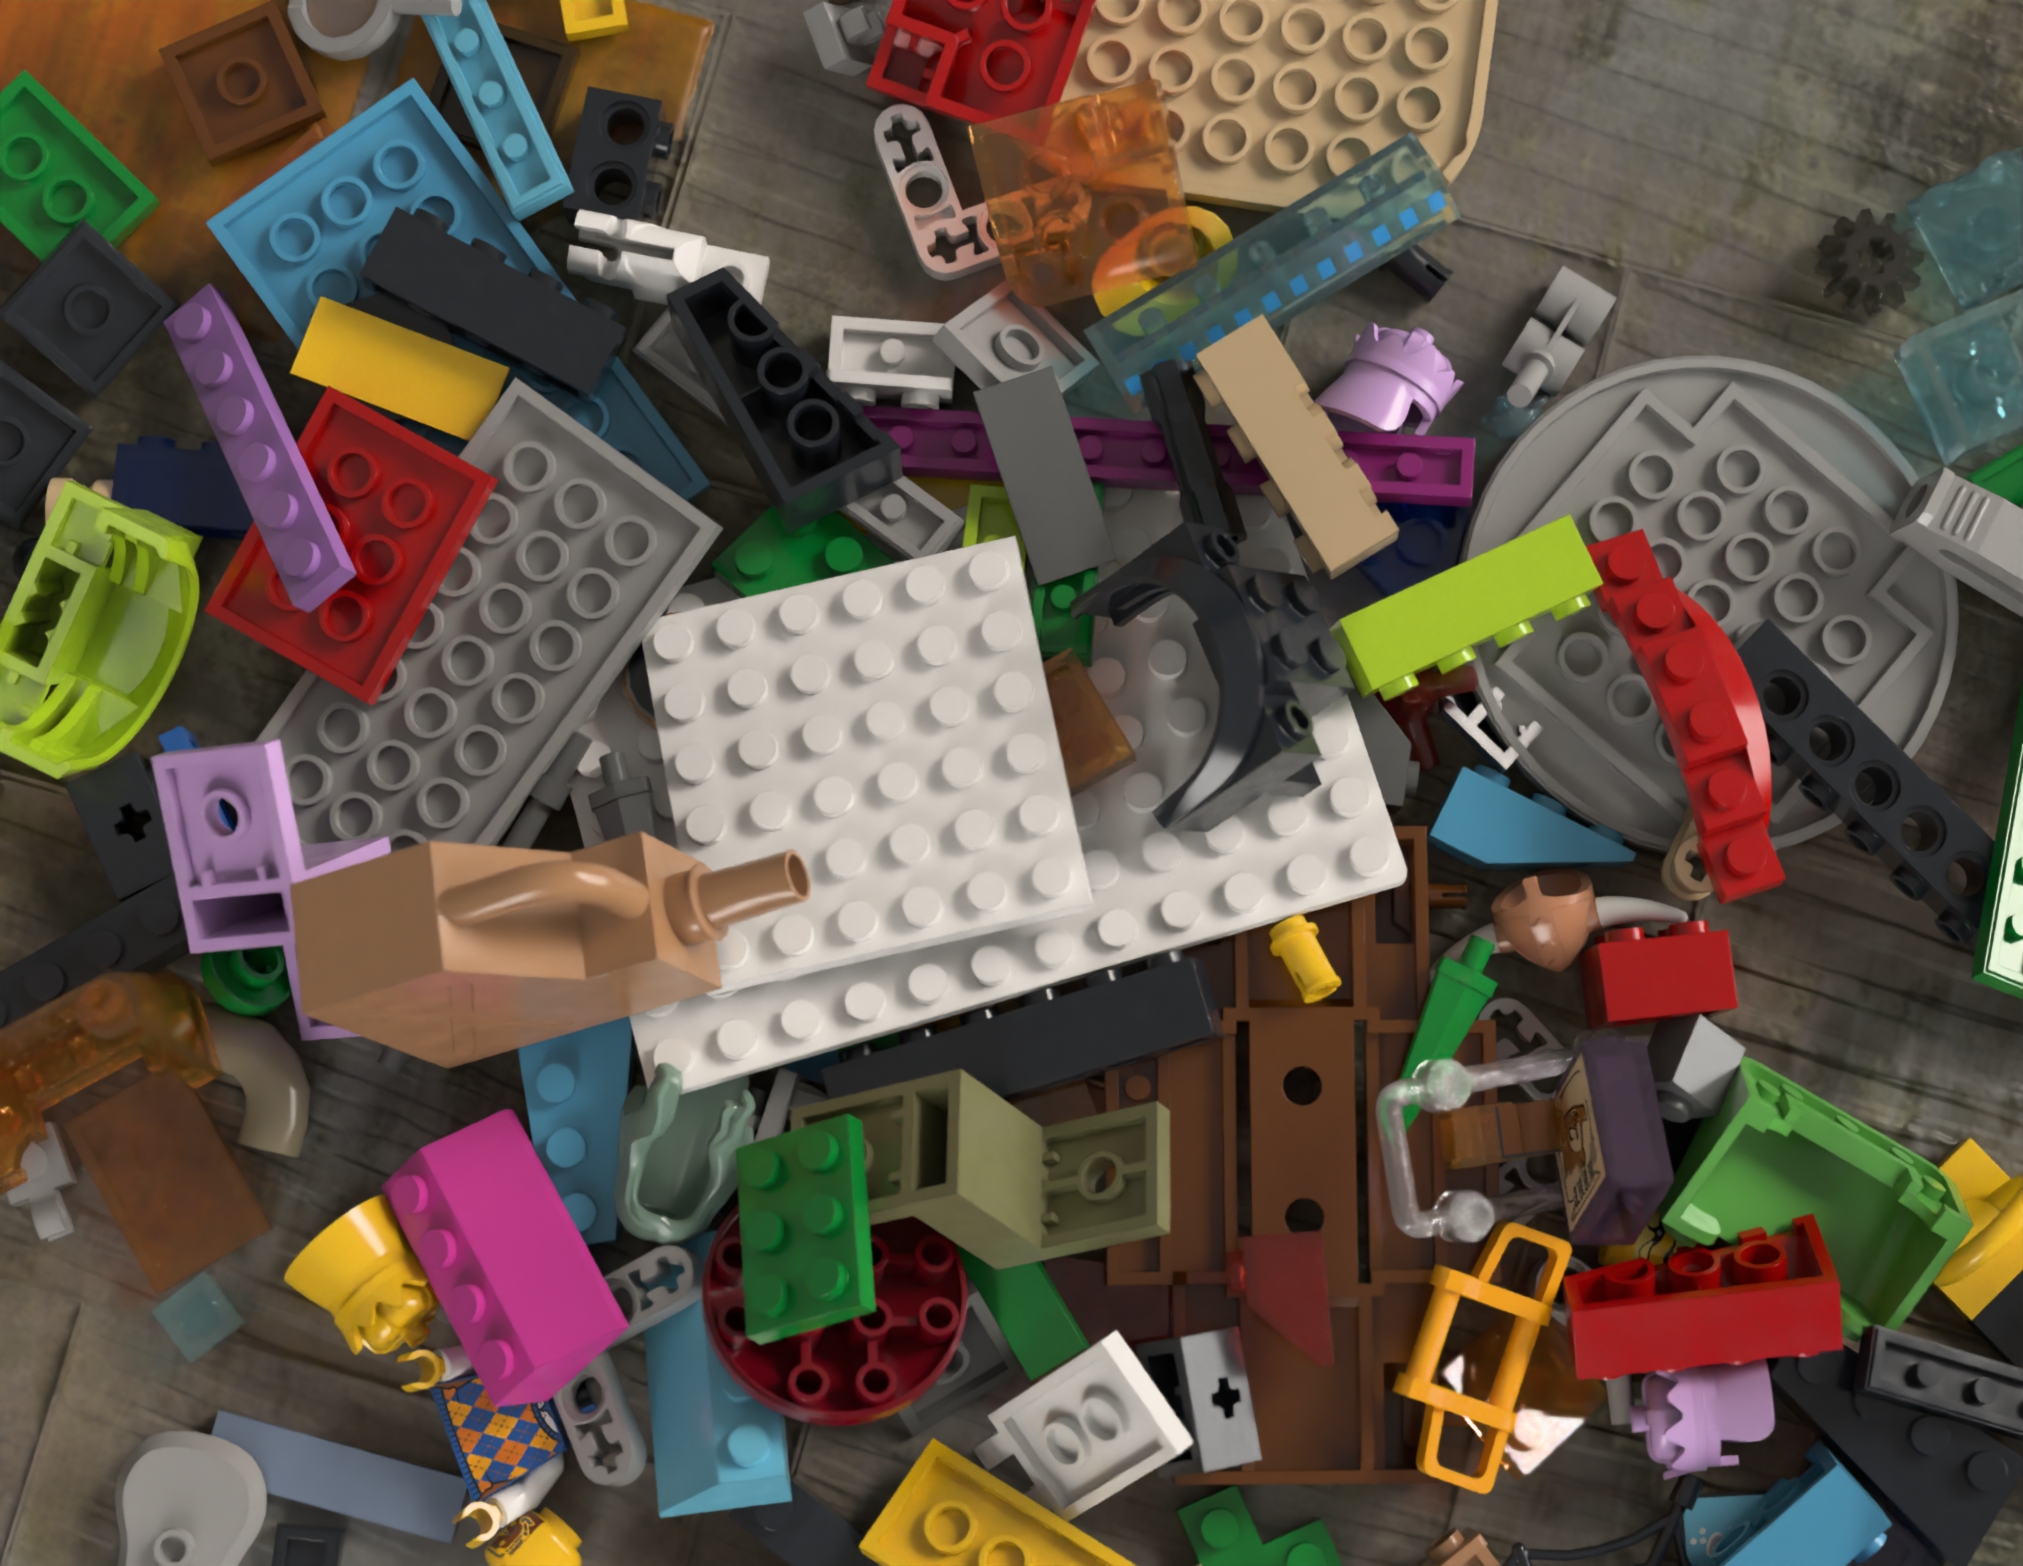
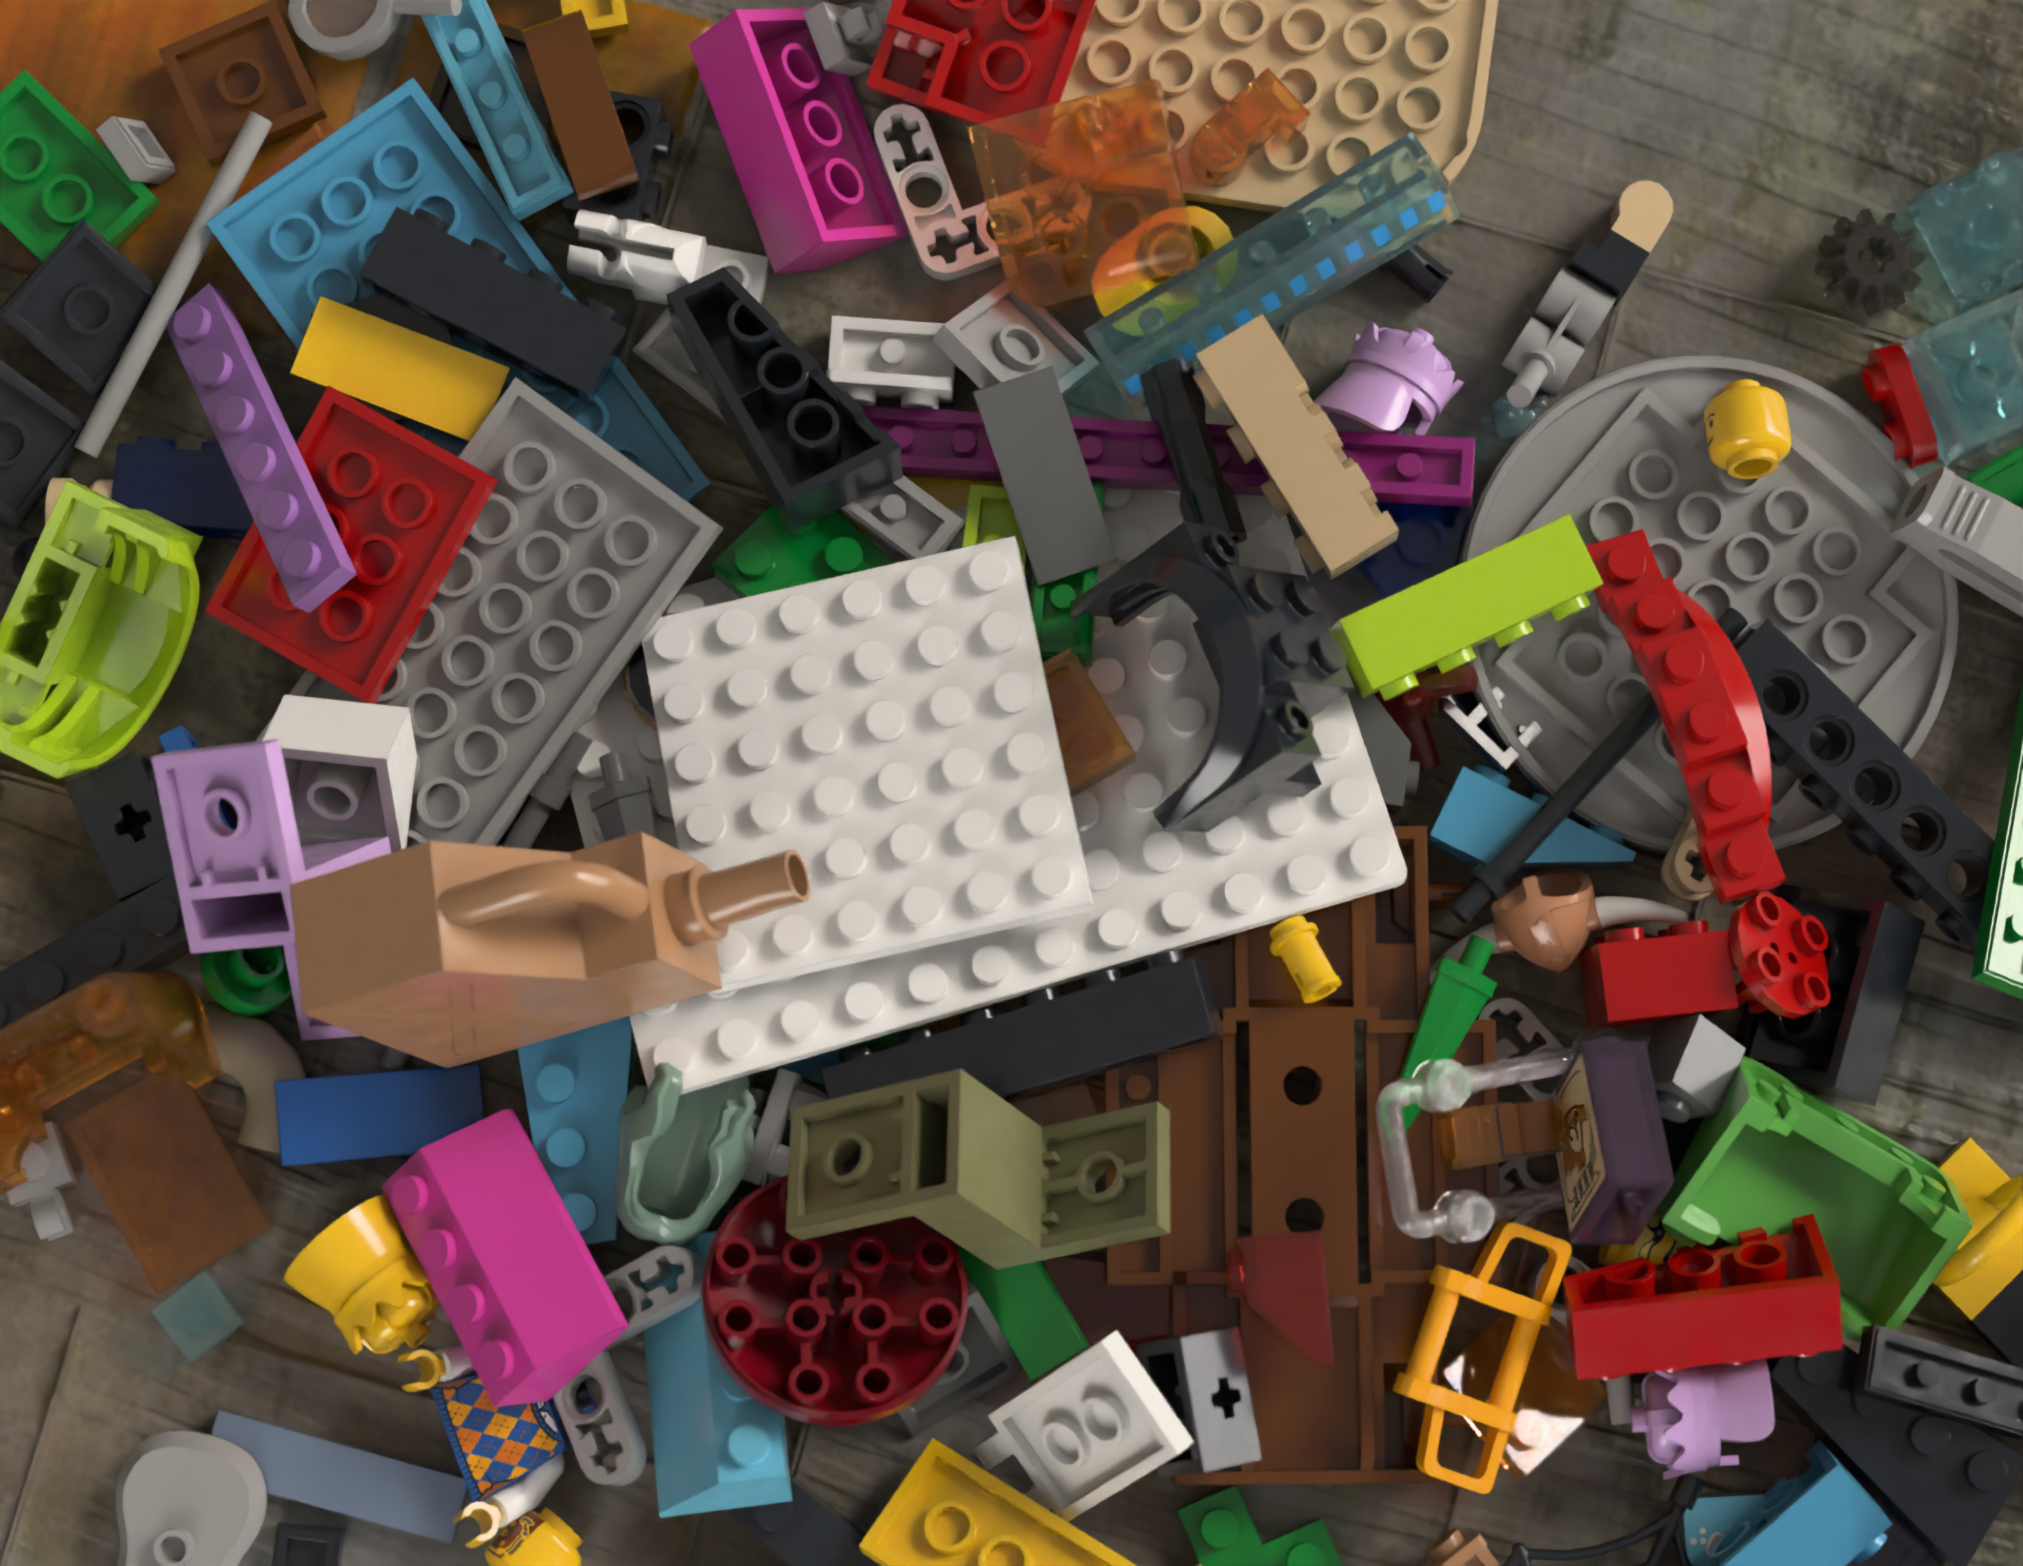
(136, 150): none -> light grey tile
(172, 286): none -> light grey piece
(347, 768): none -> white slope
(374, 1113): none -> blue piece
(580, 105): none -> reddish brown beam
(796, 141): none -> dark pink slope
(805, 1229): green plate -> none
(1244, 126): none -> clear orange leg
(1489, 880): none -> black bar
(1636, 227): none -> leg
(1747, 429): none -> yellow head
(1778, 957): none -> red plate
(1869, 966): none -> black slope
(1893, 384): none -> red plate

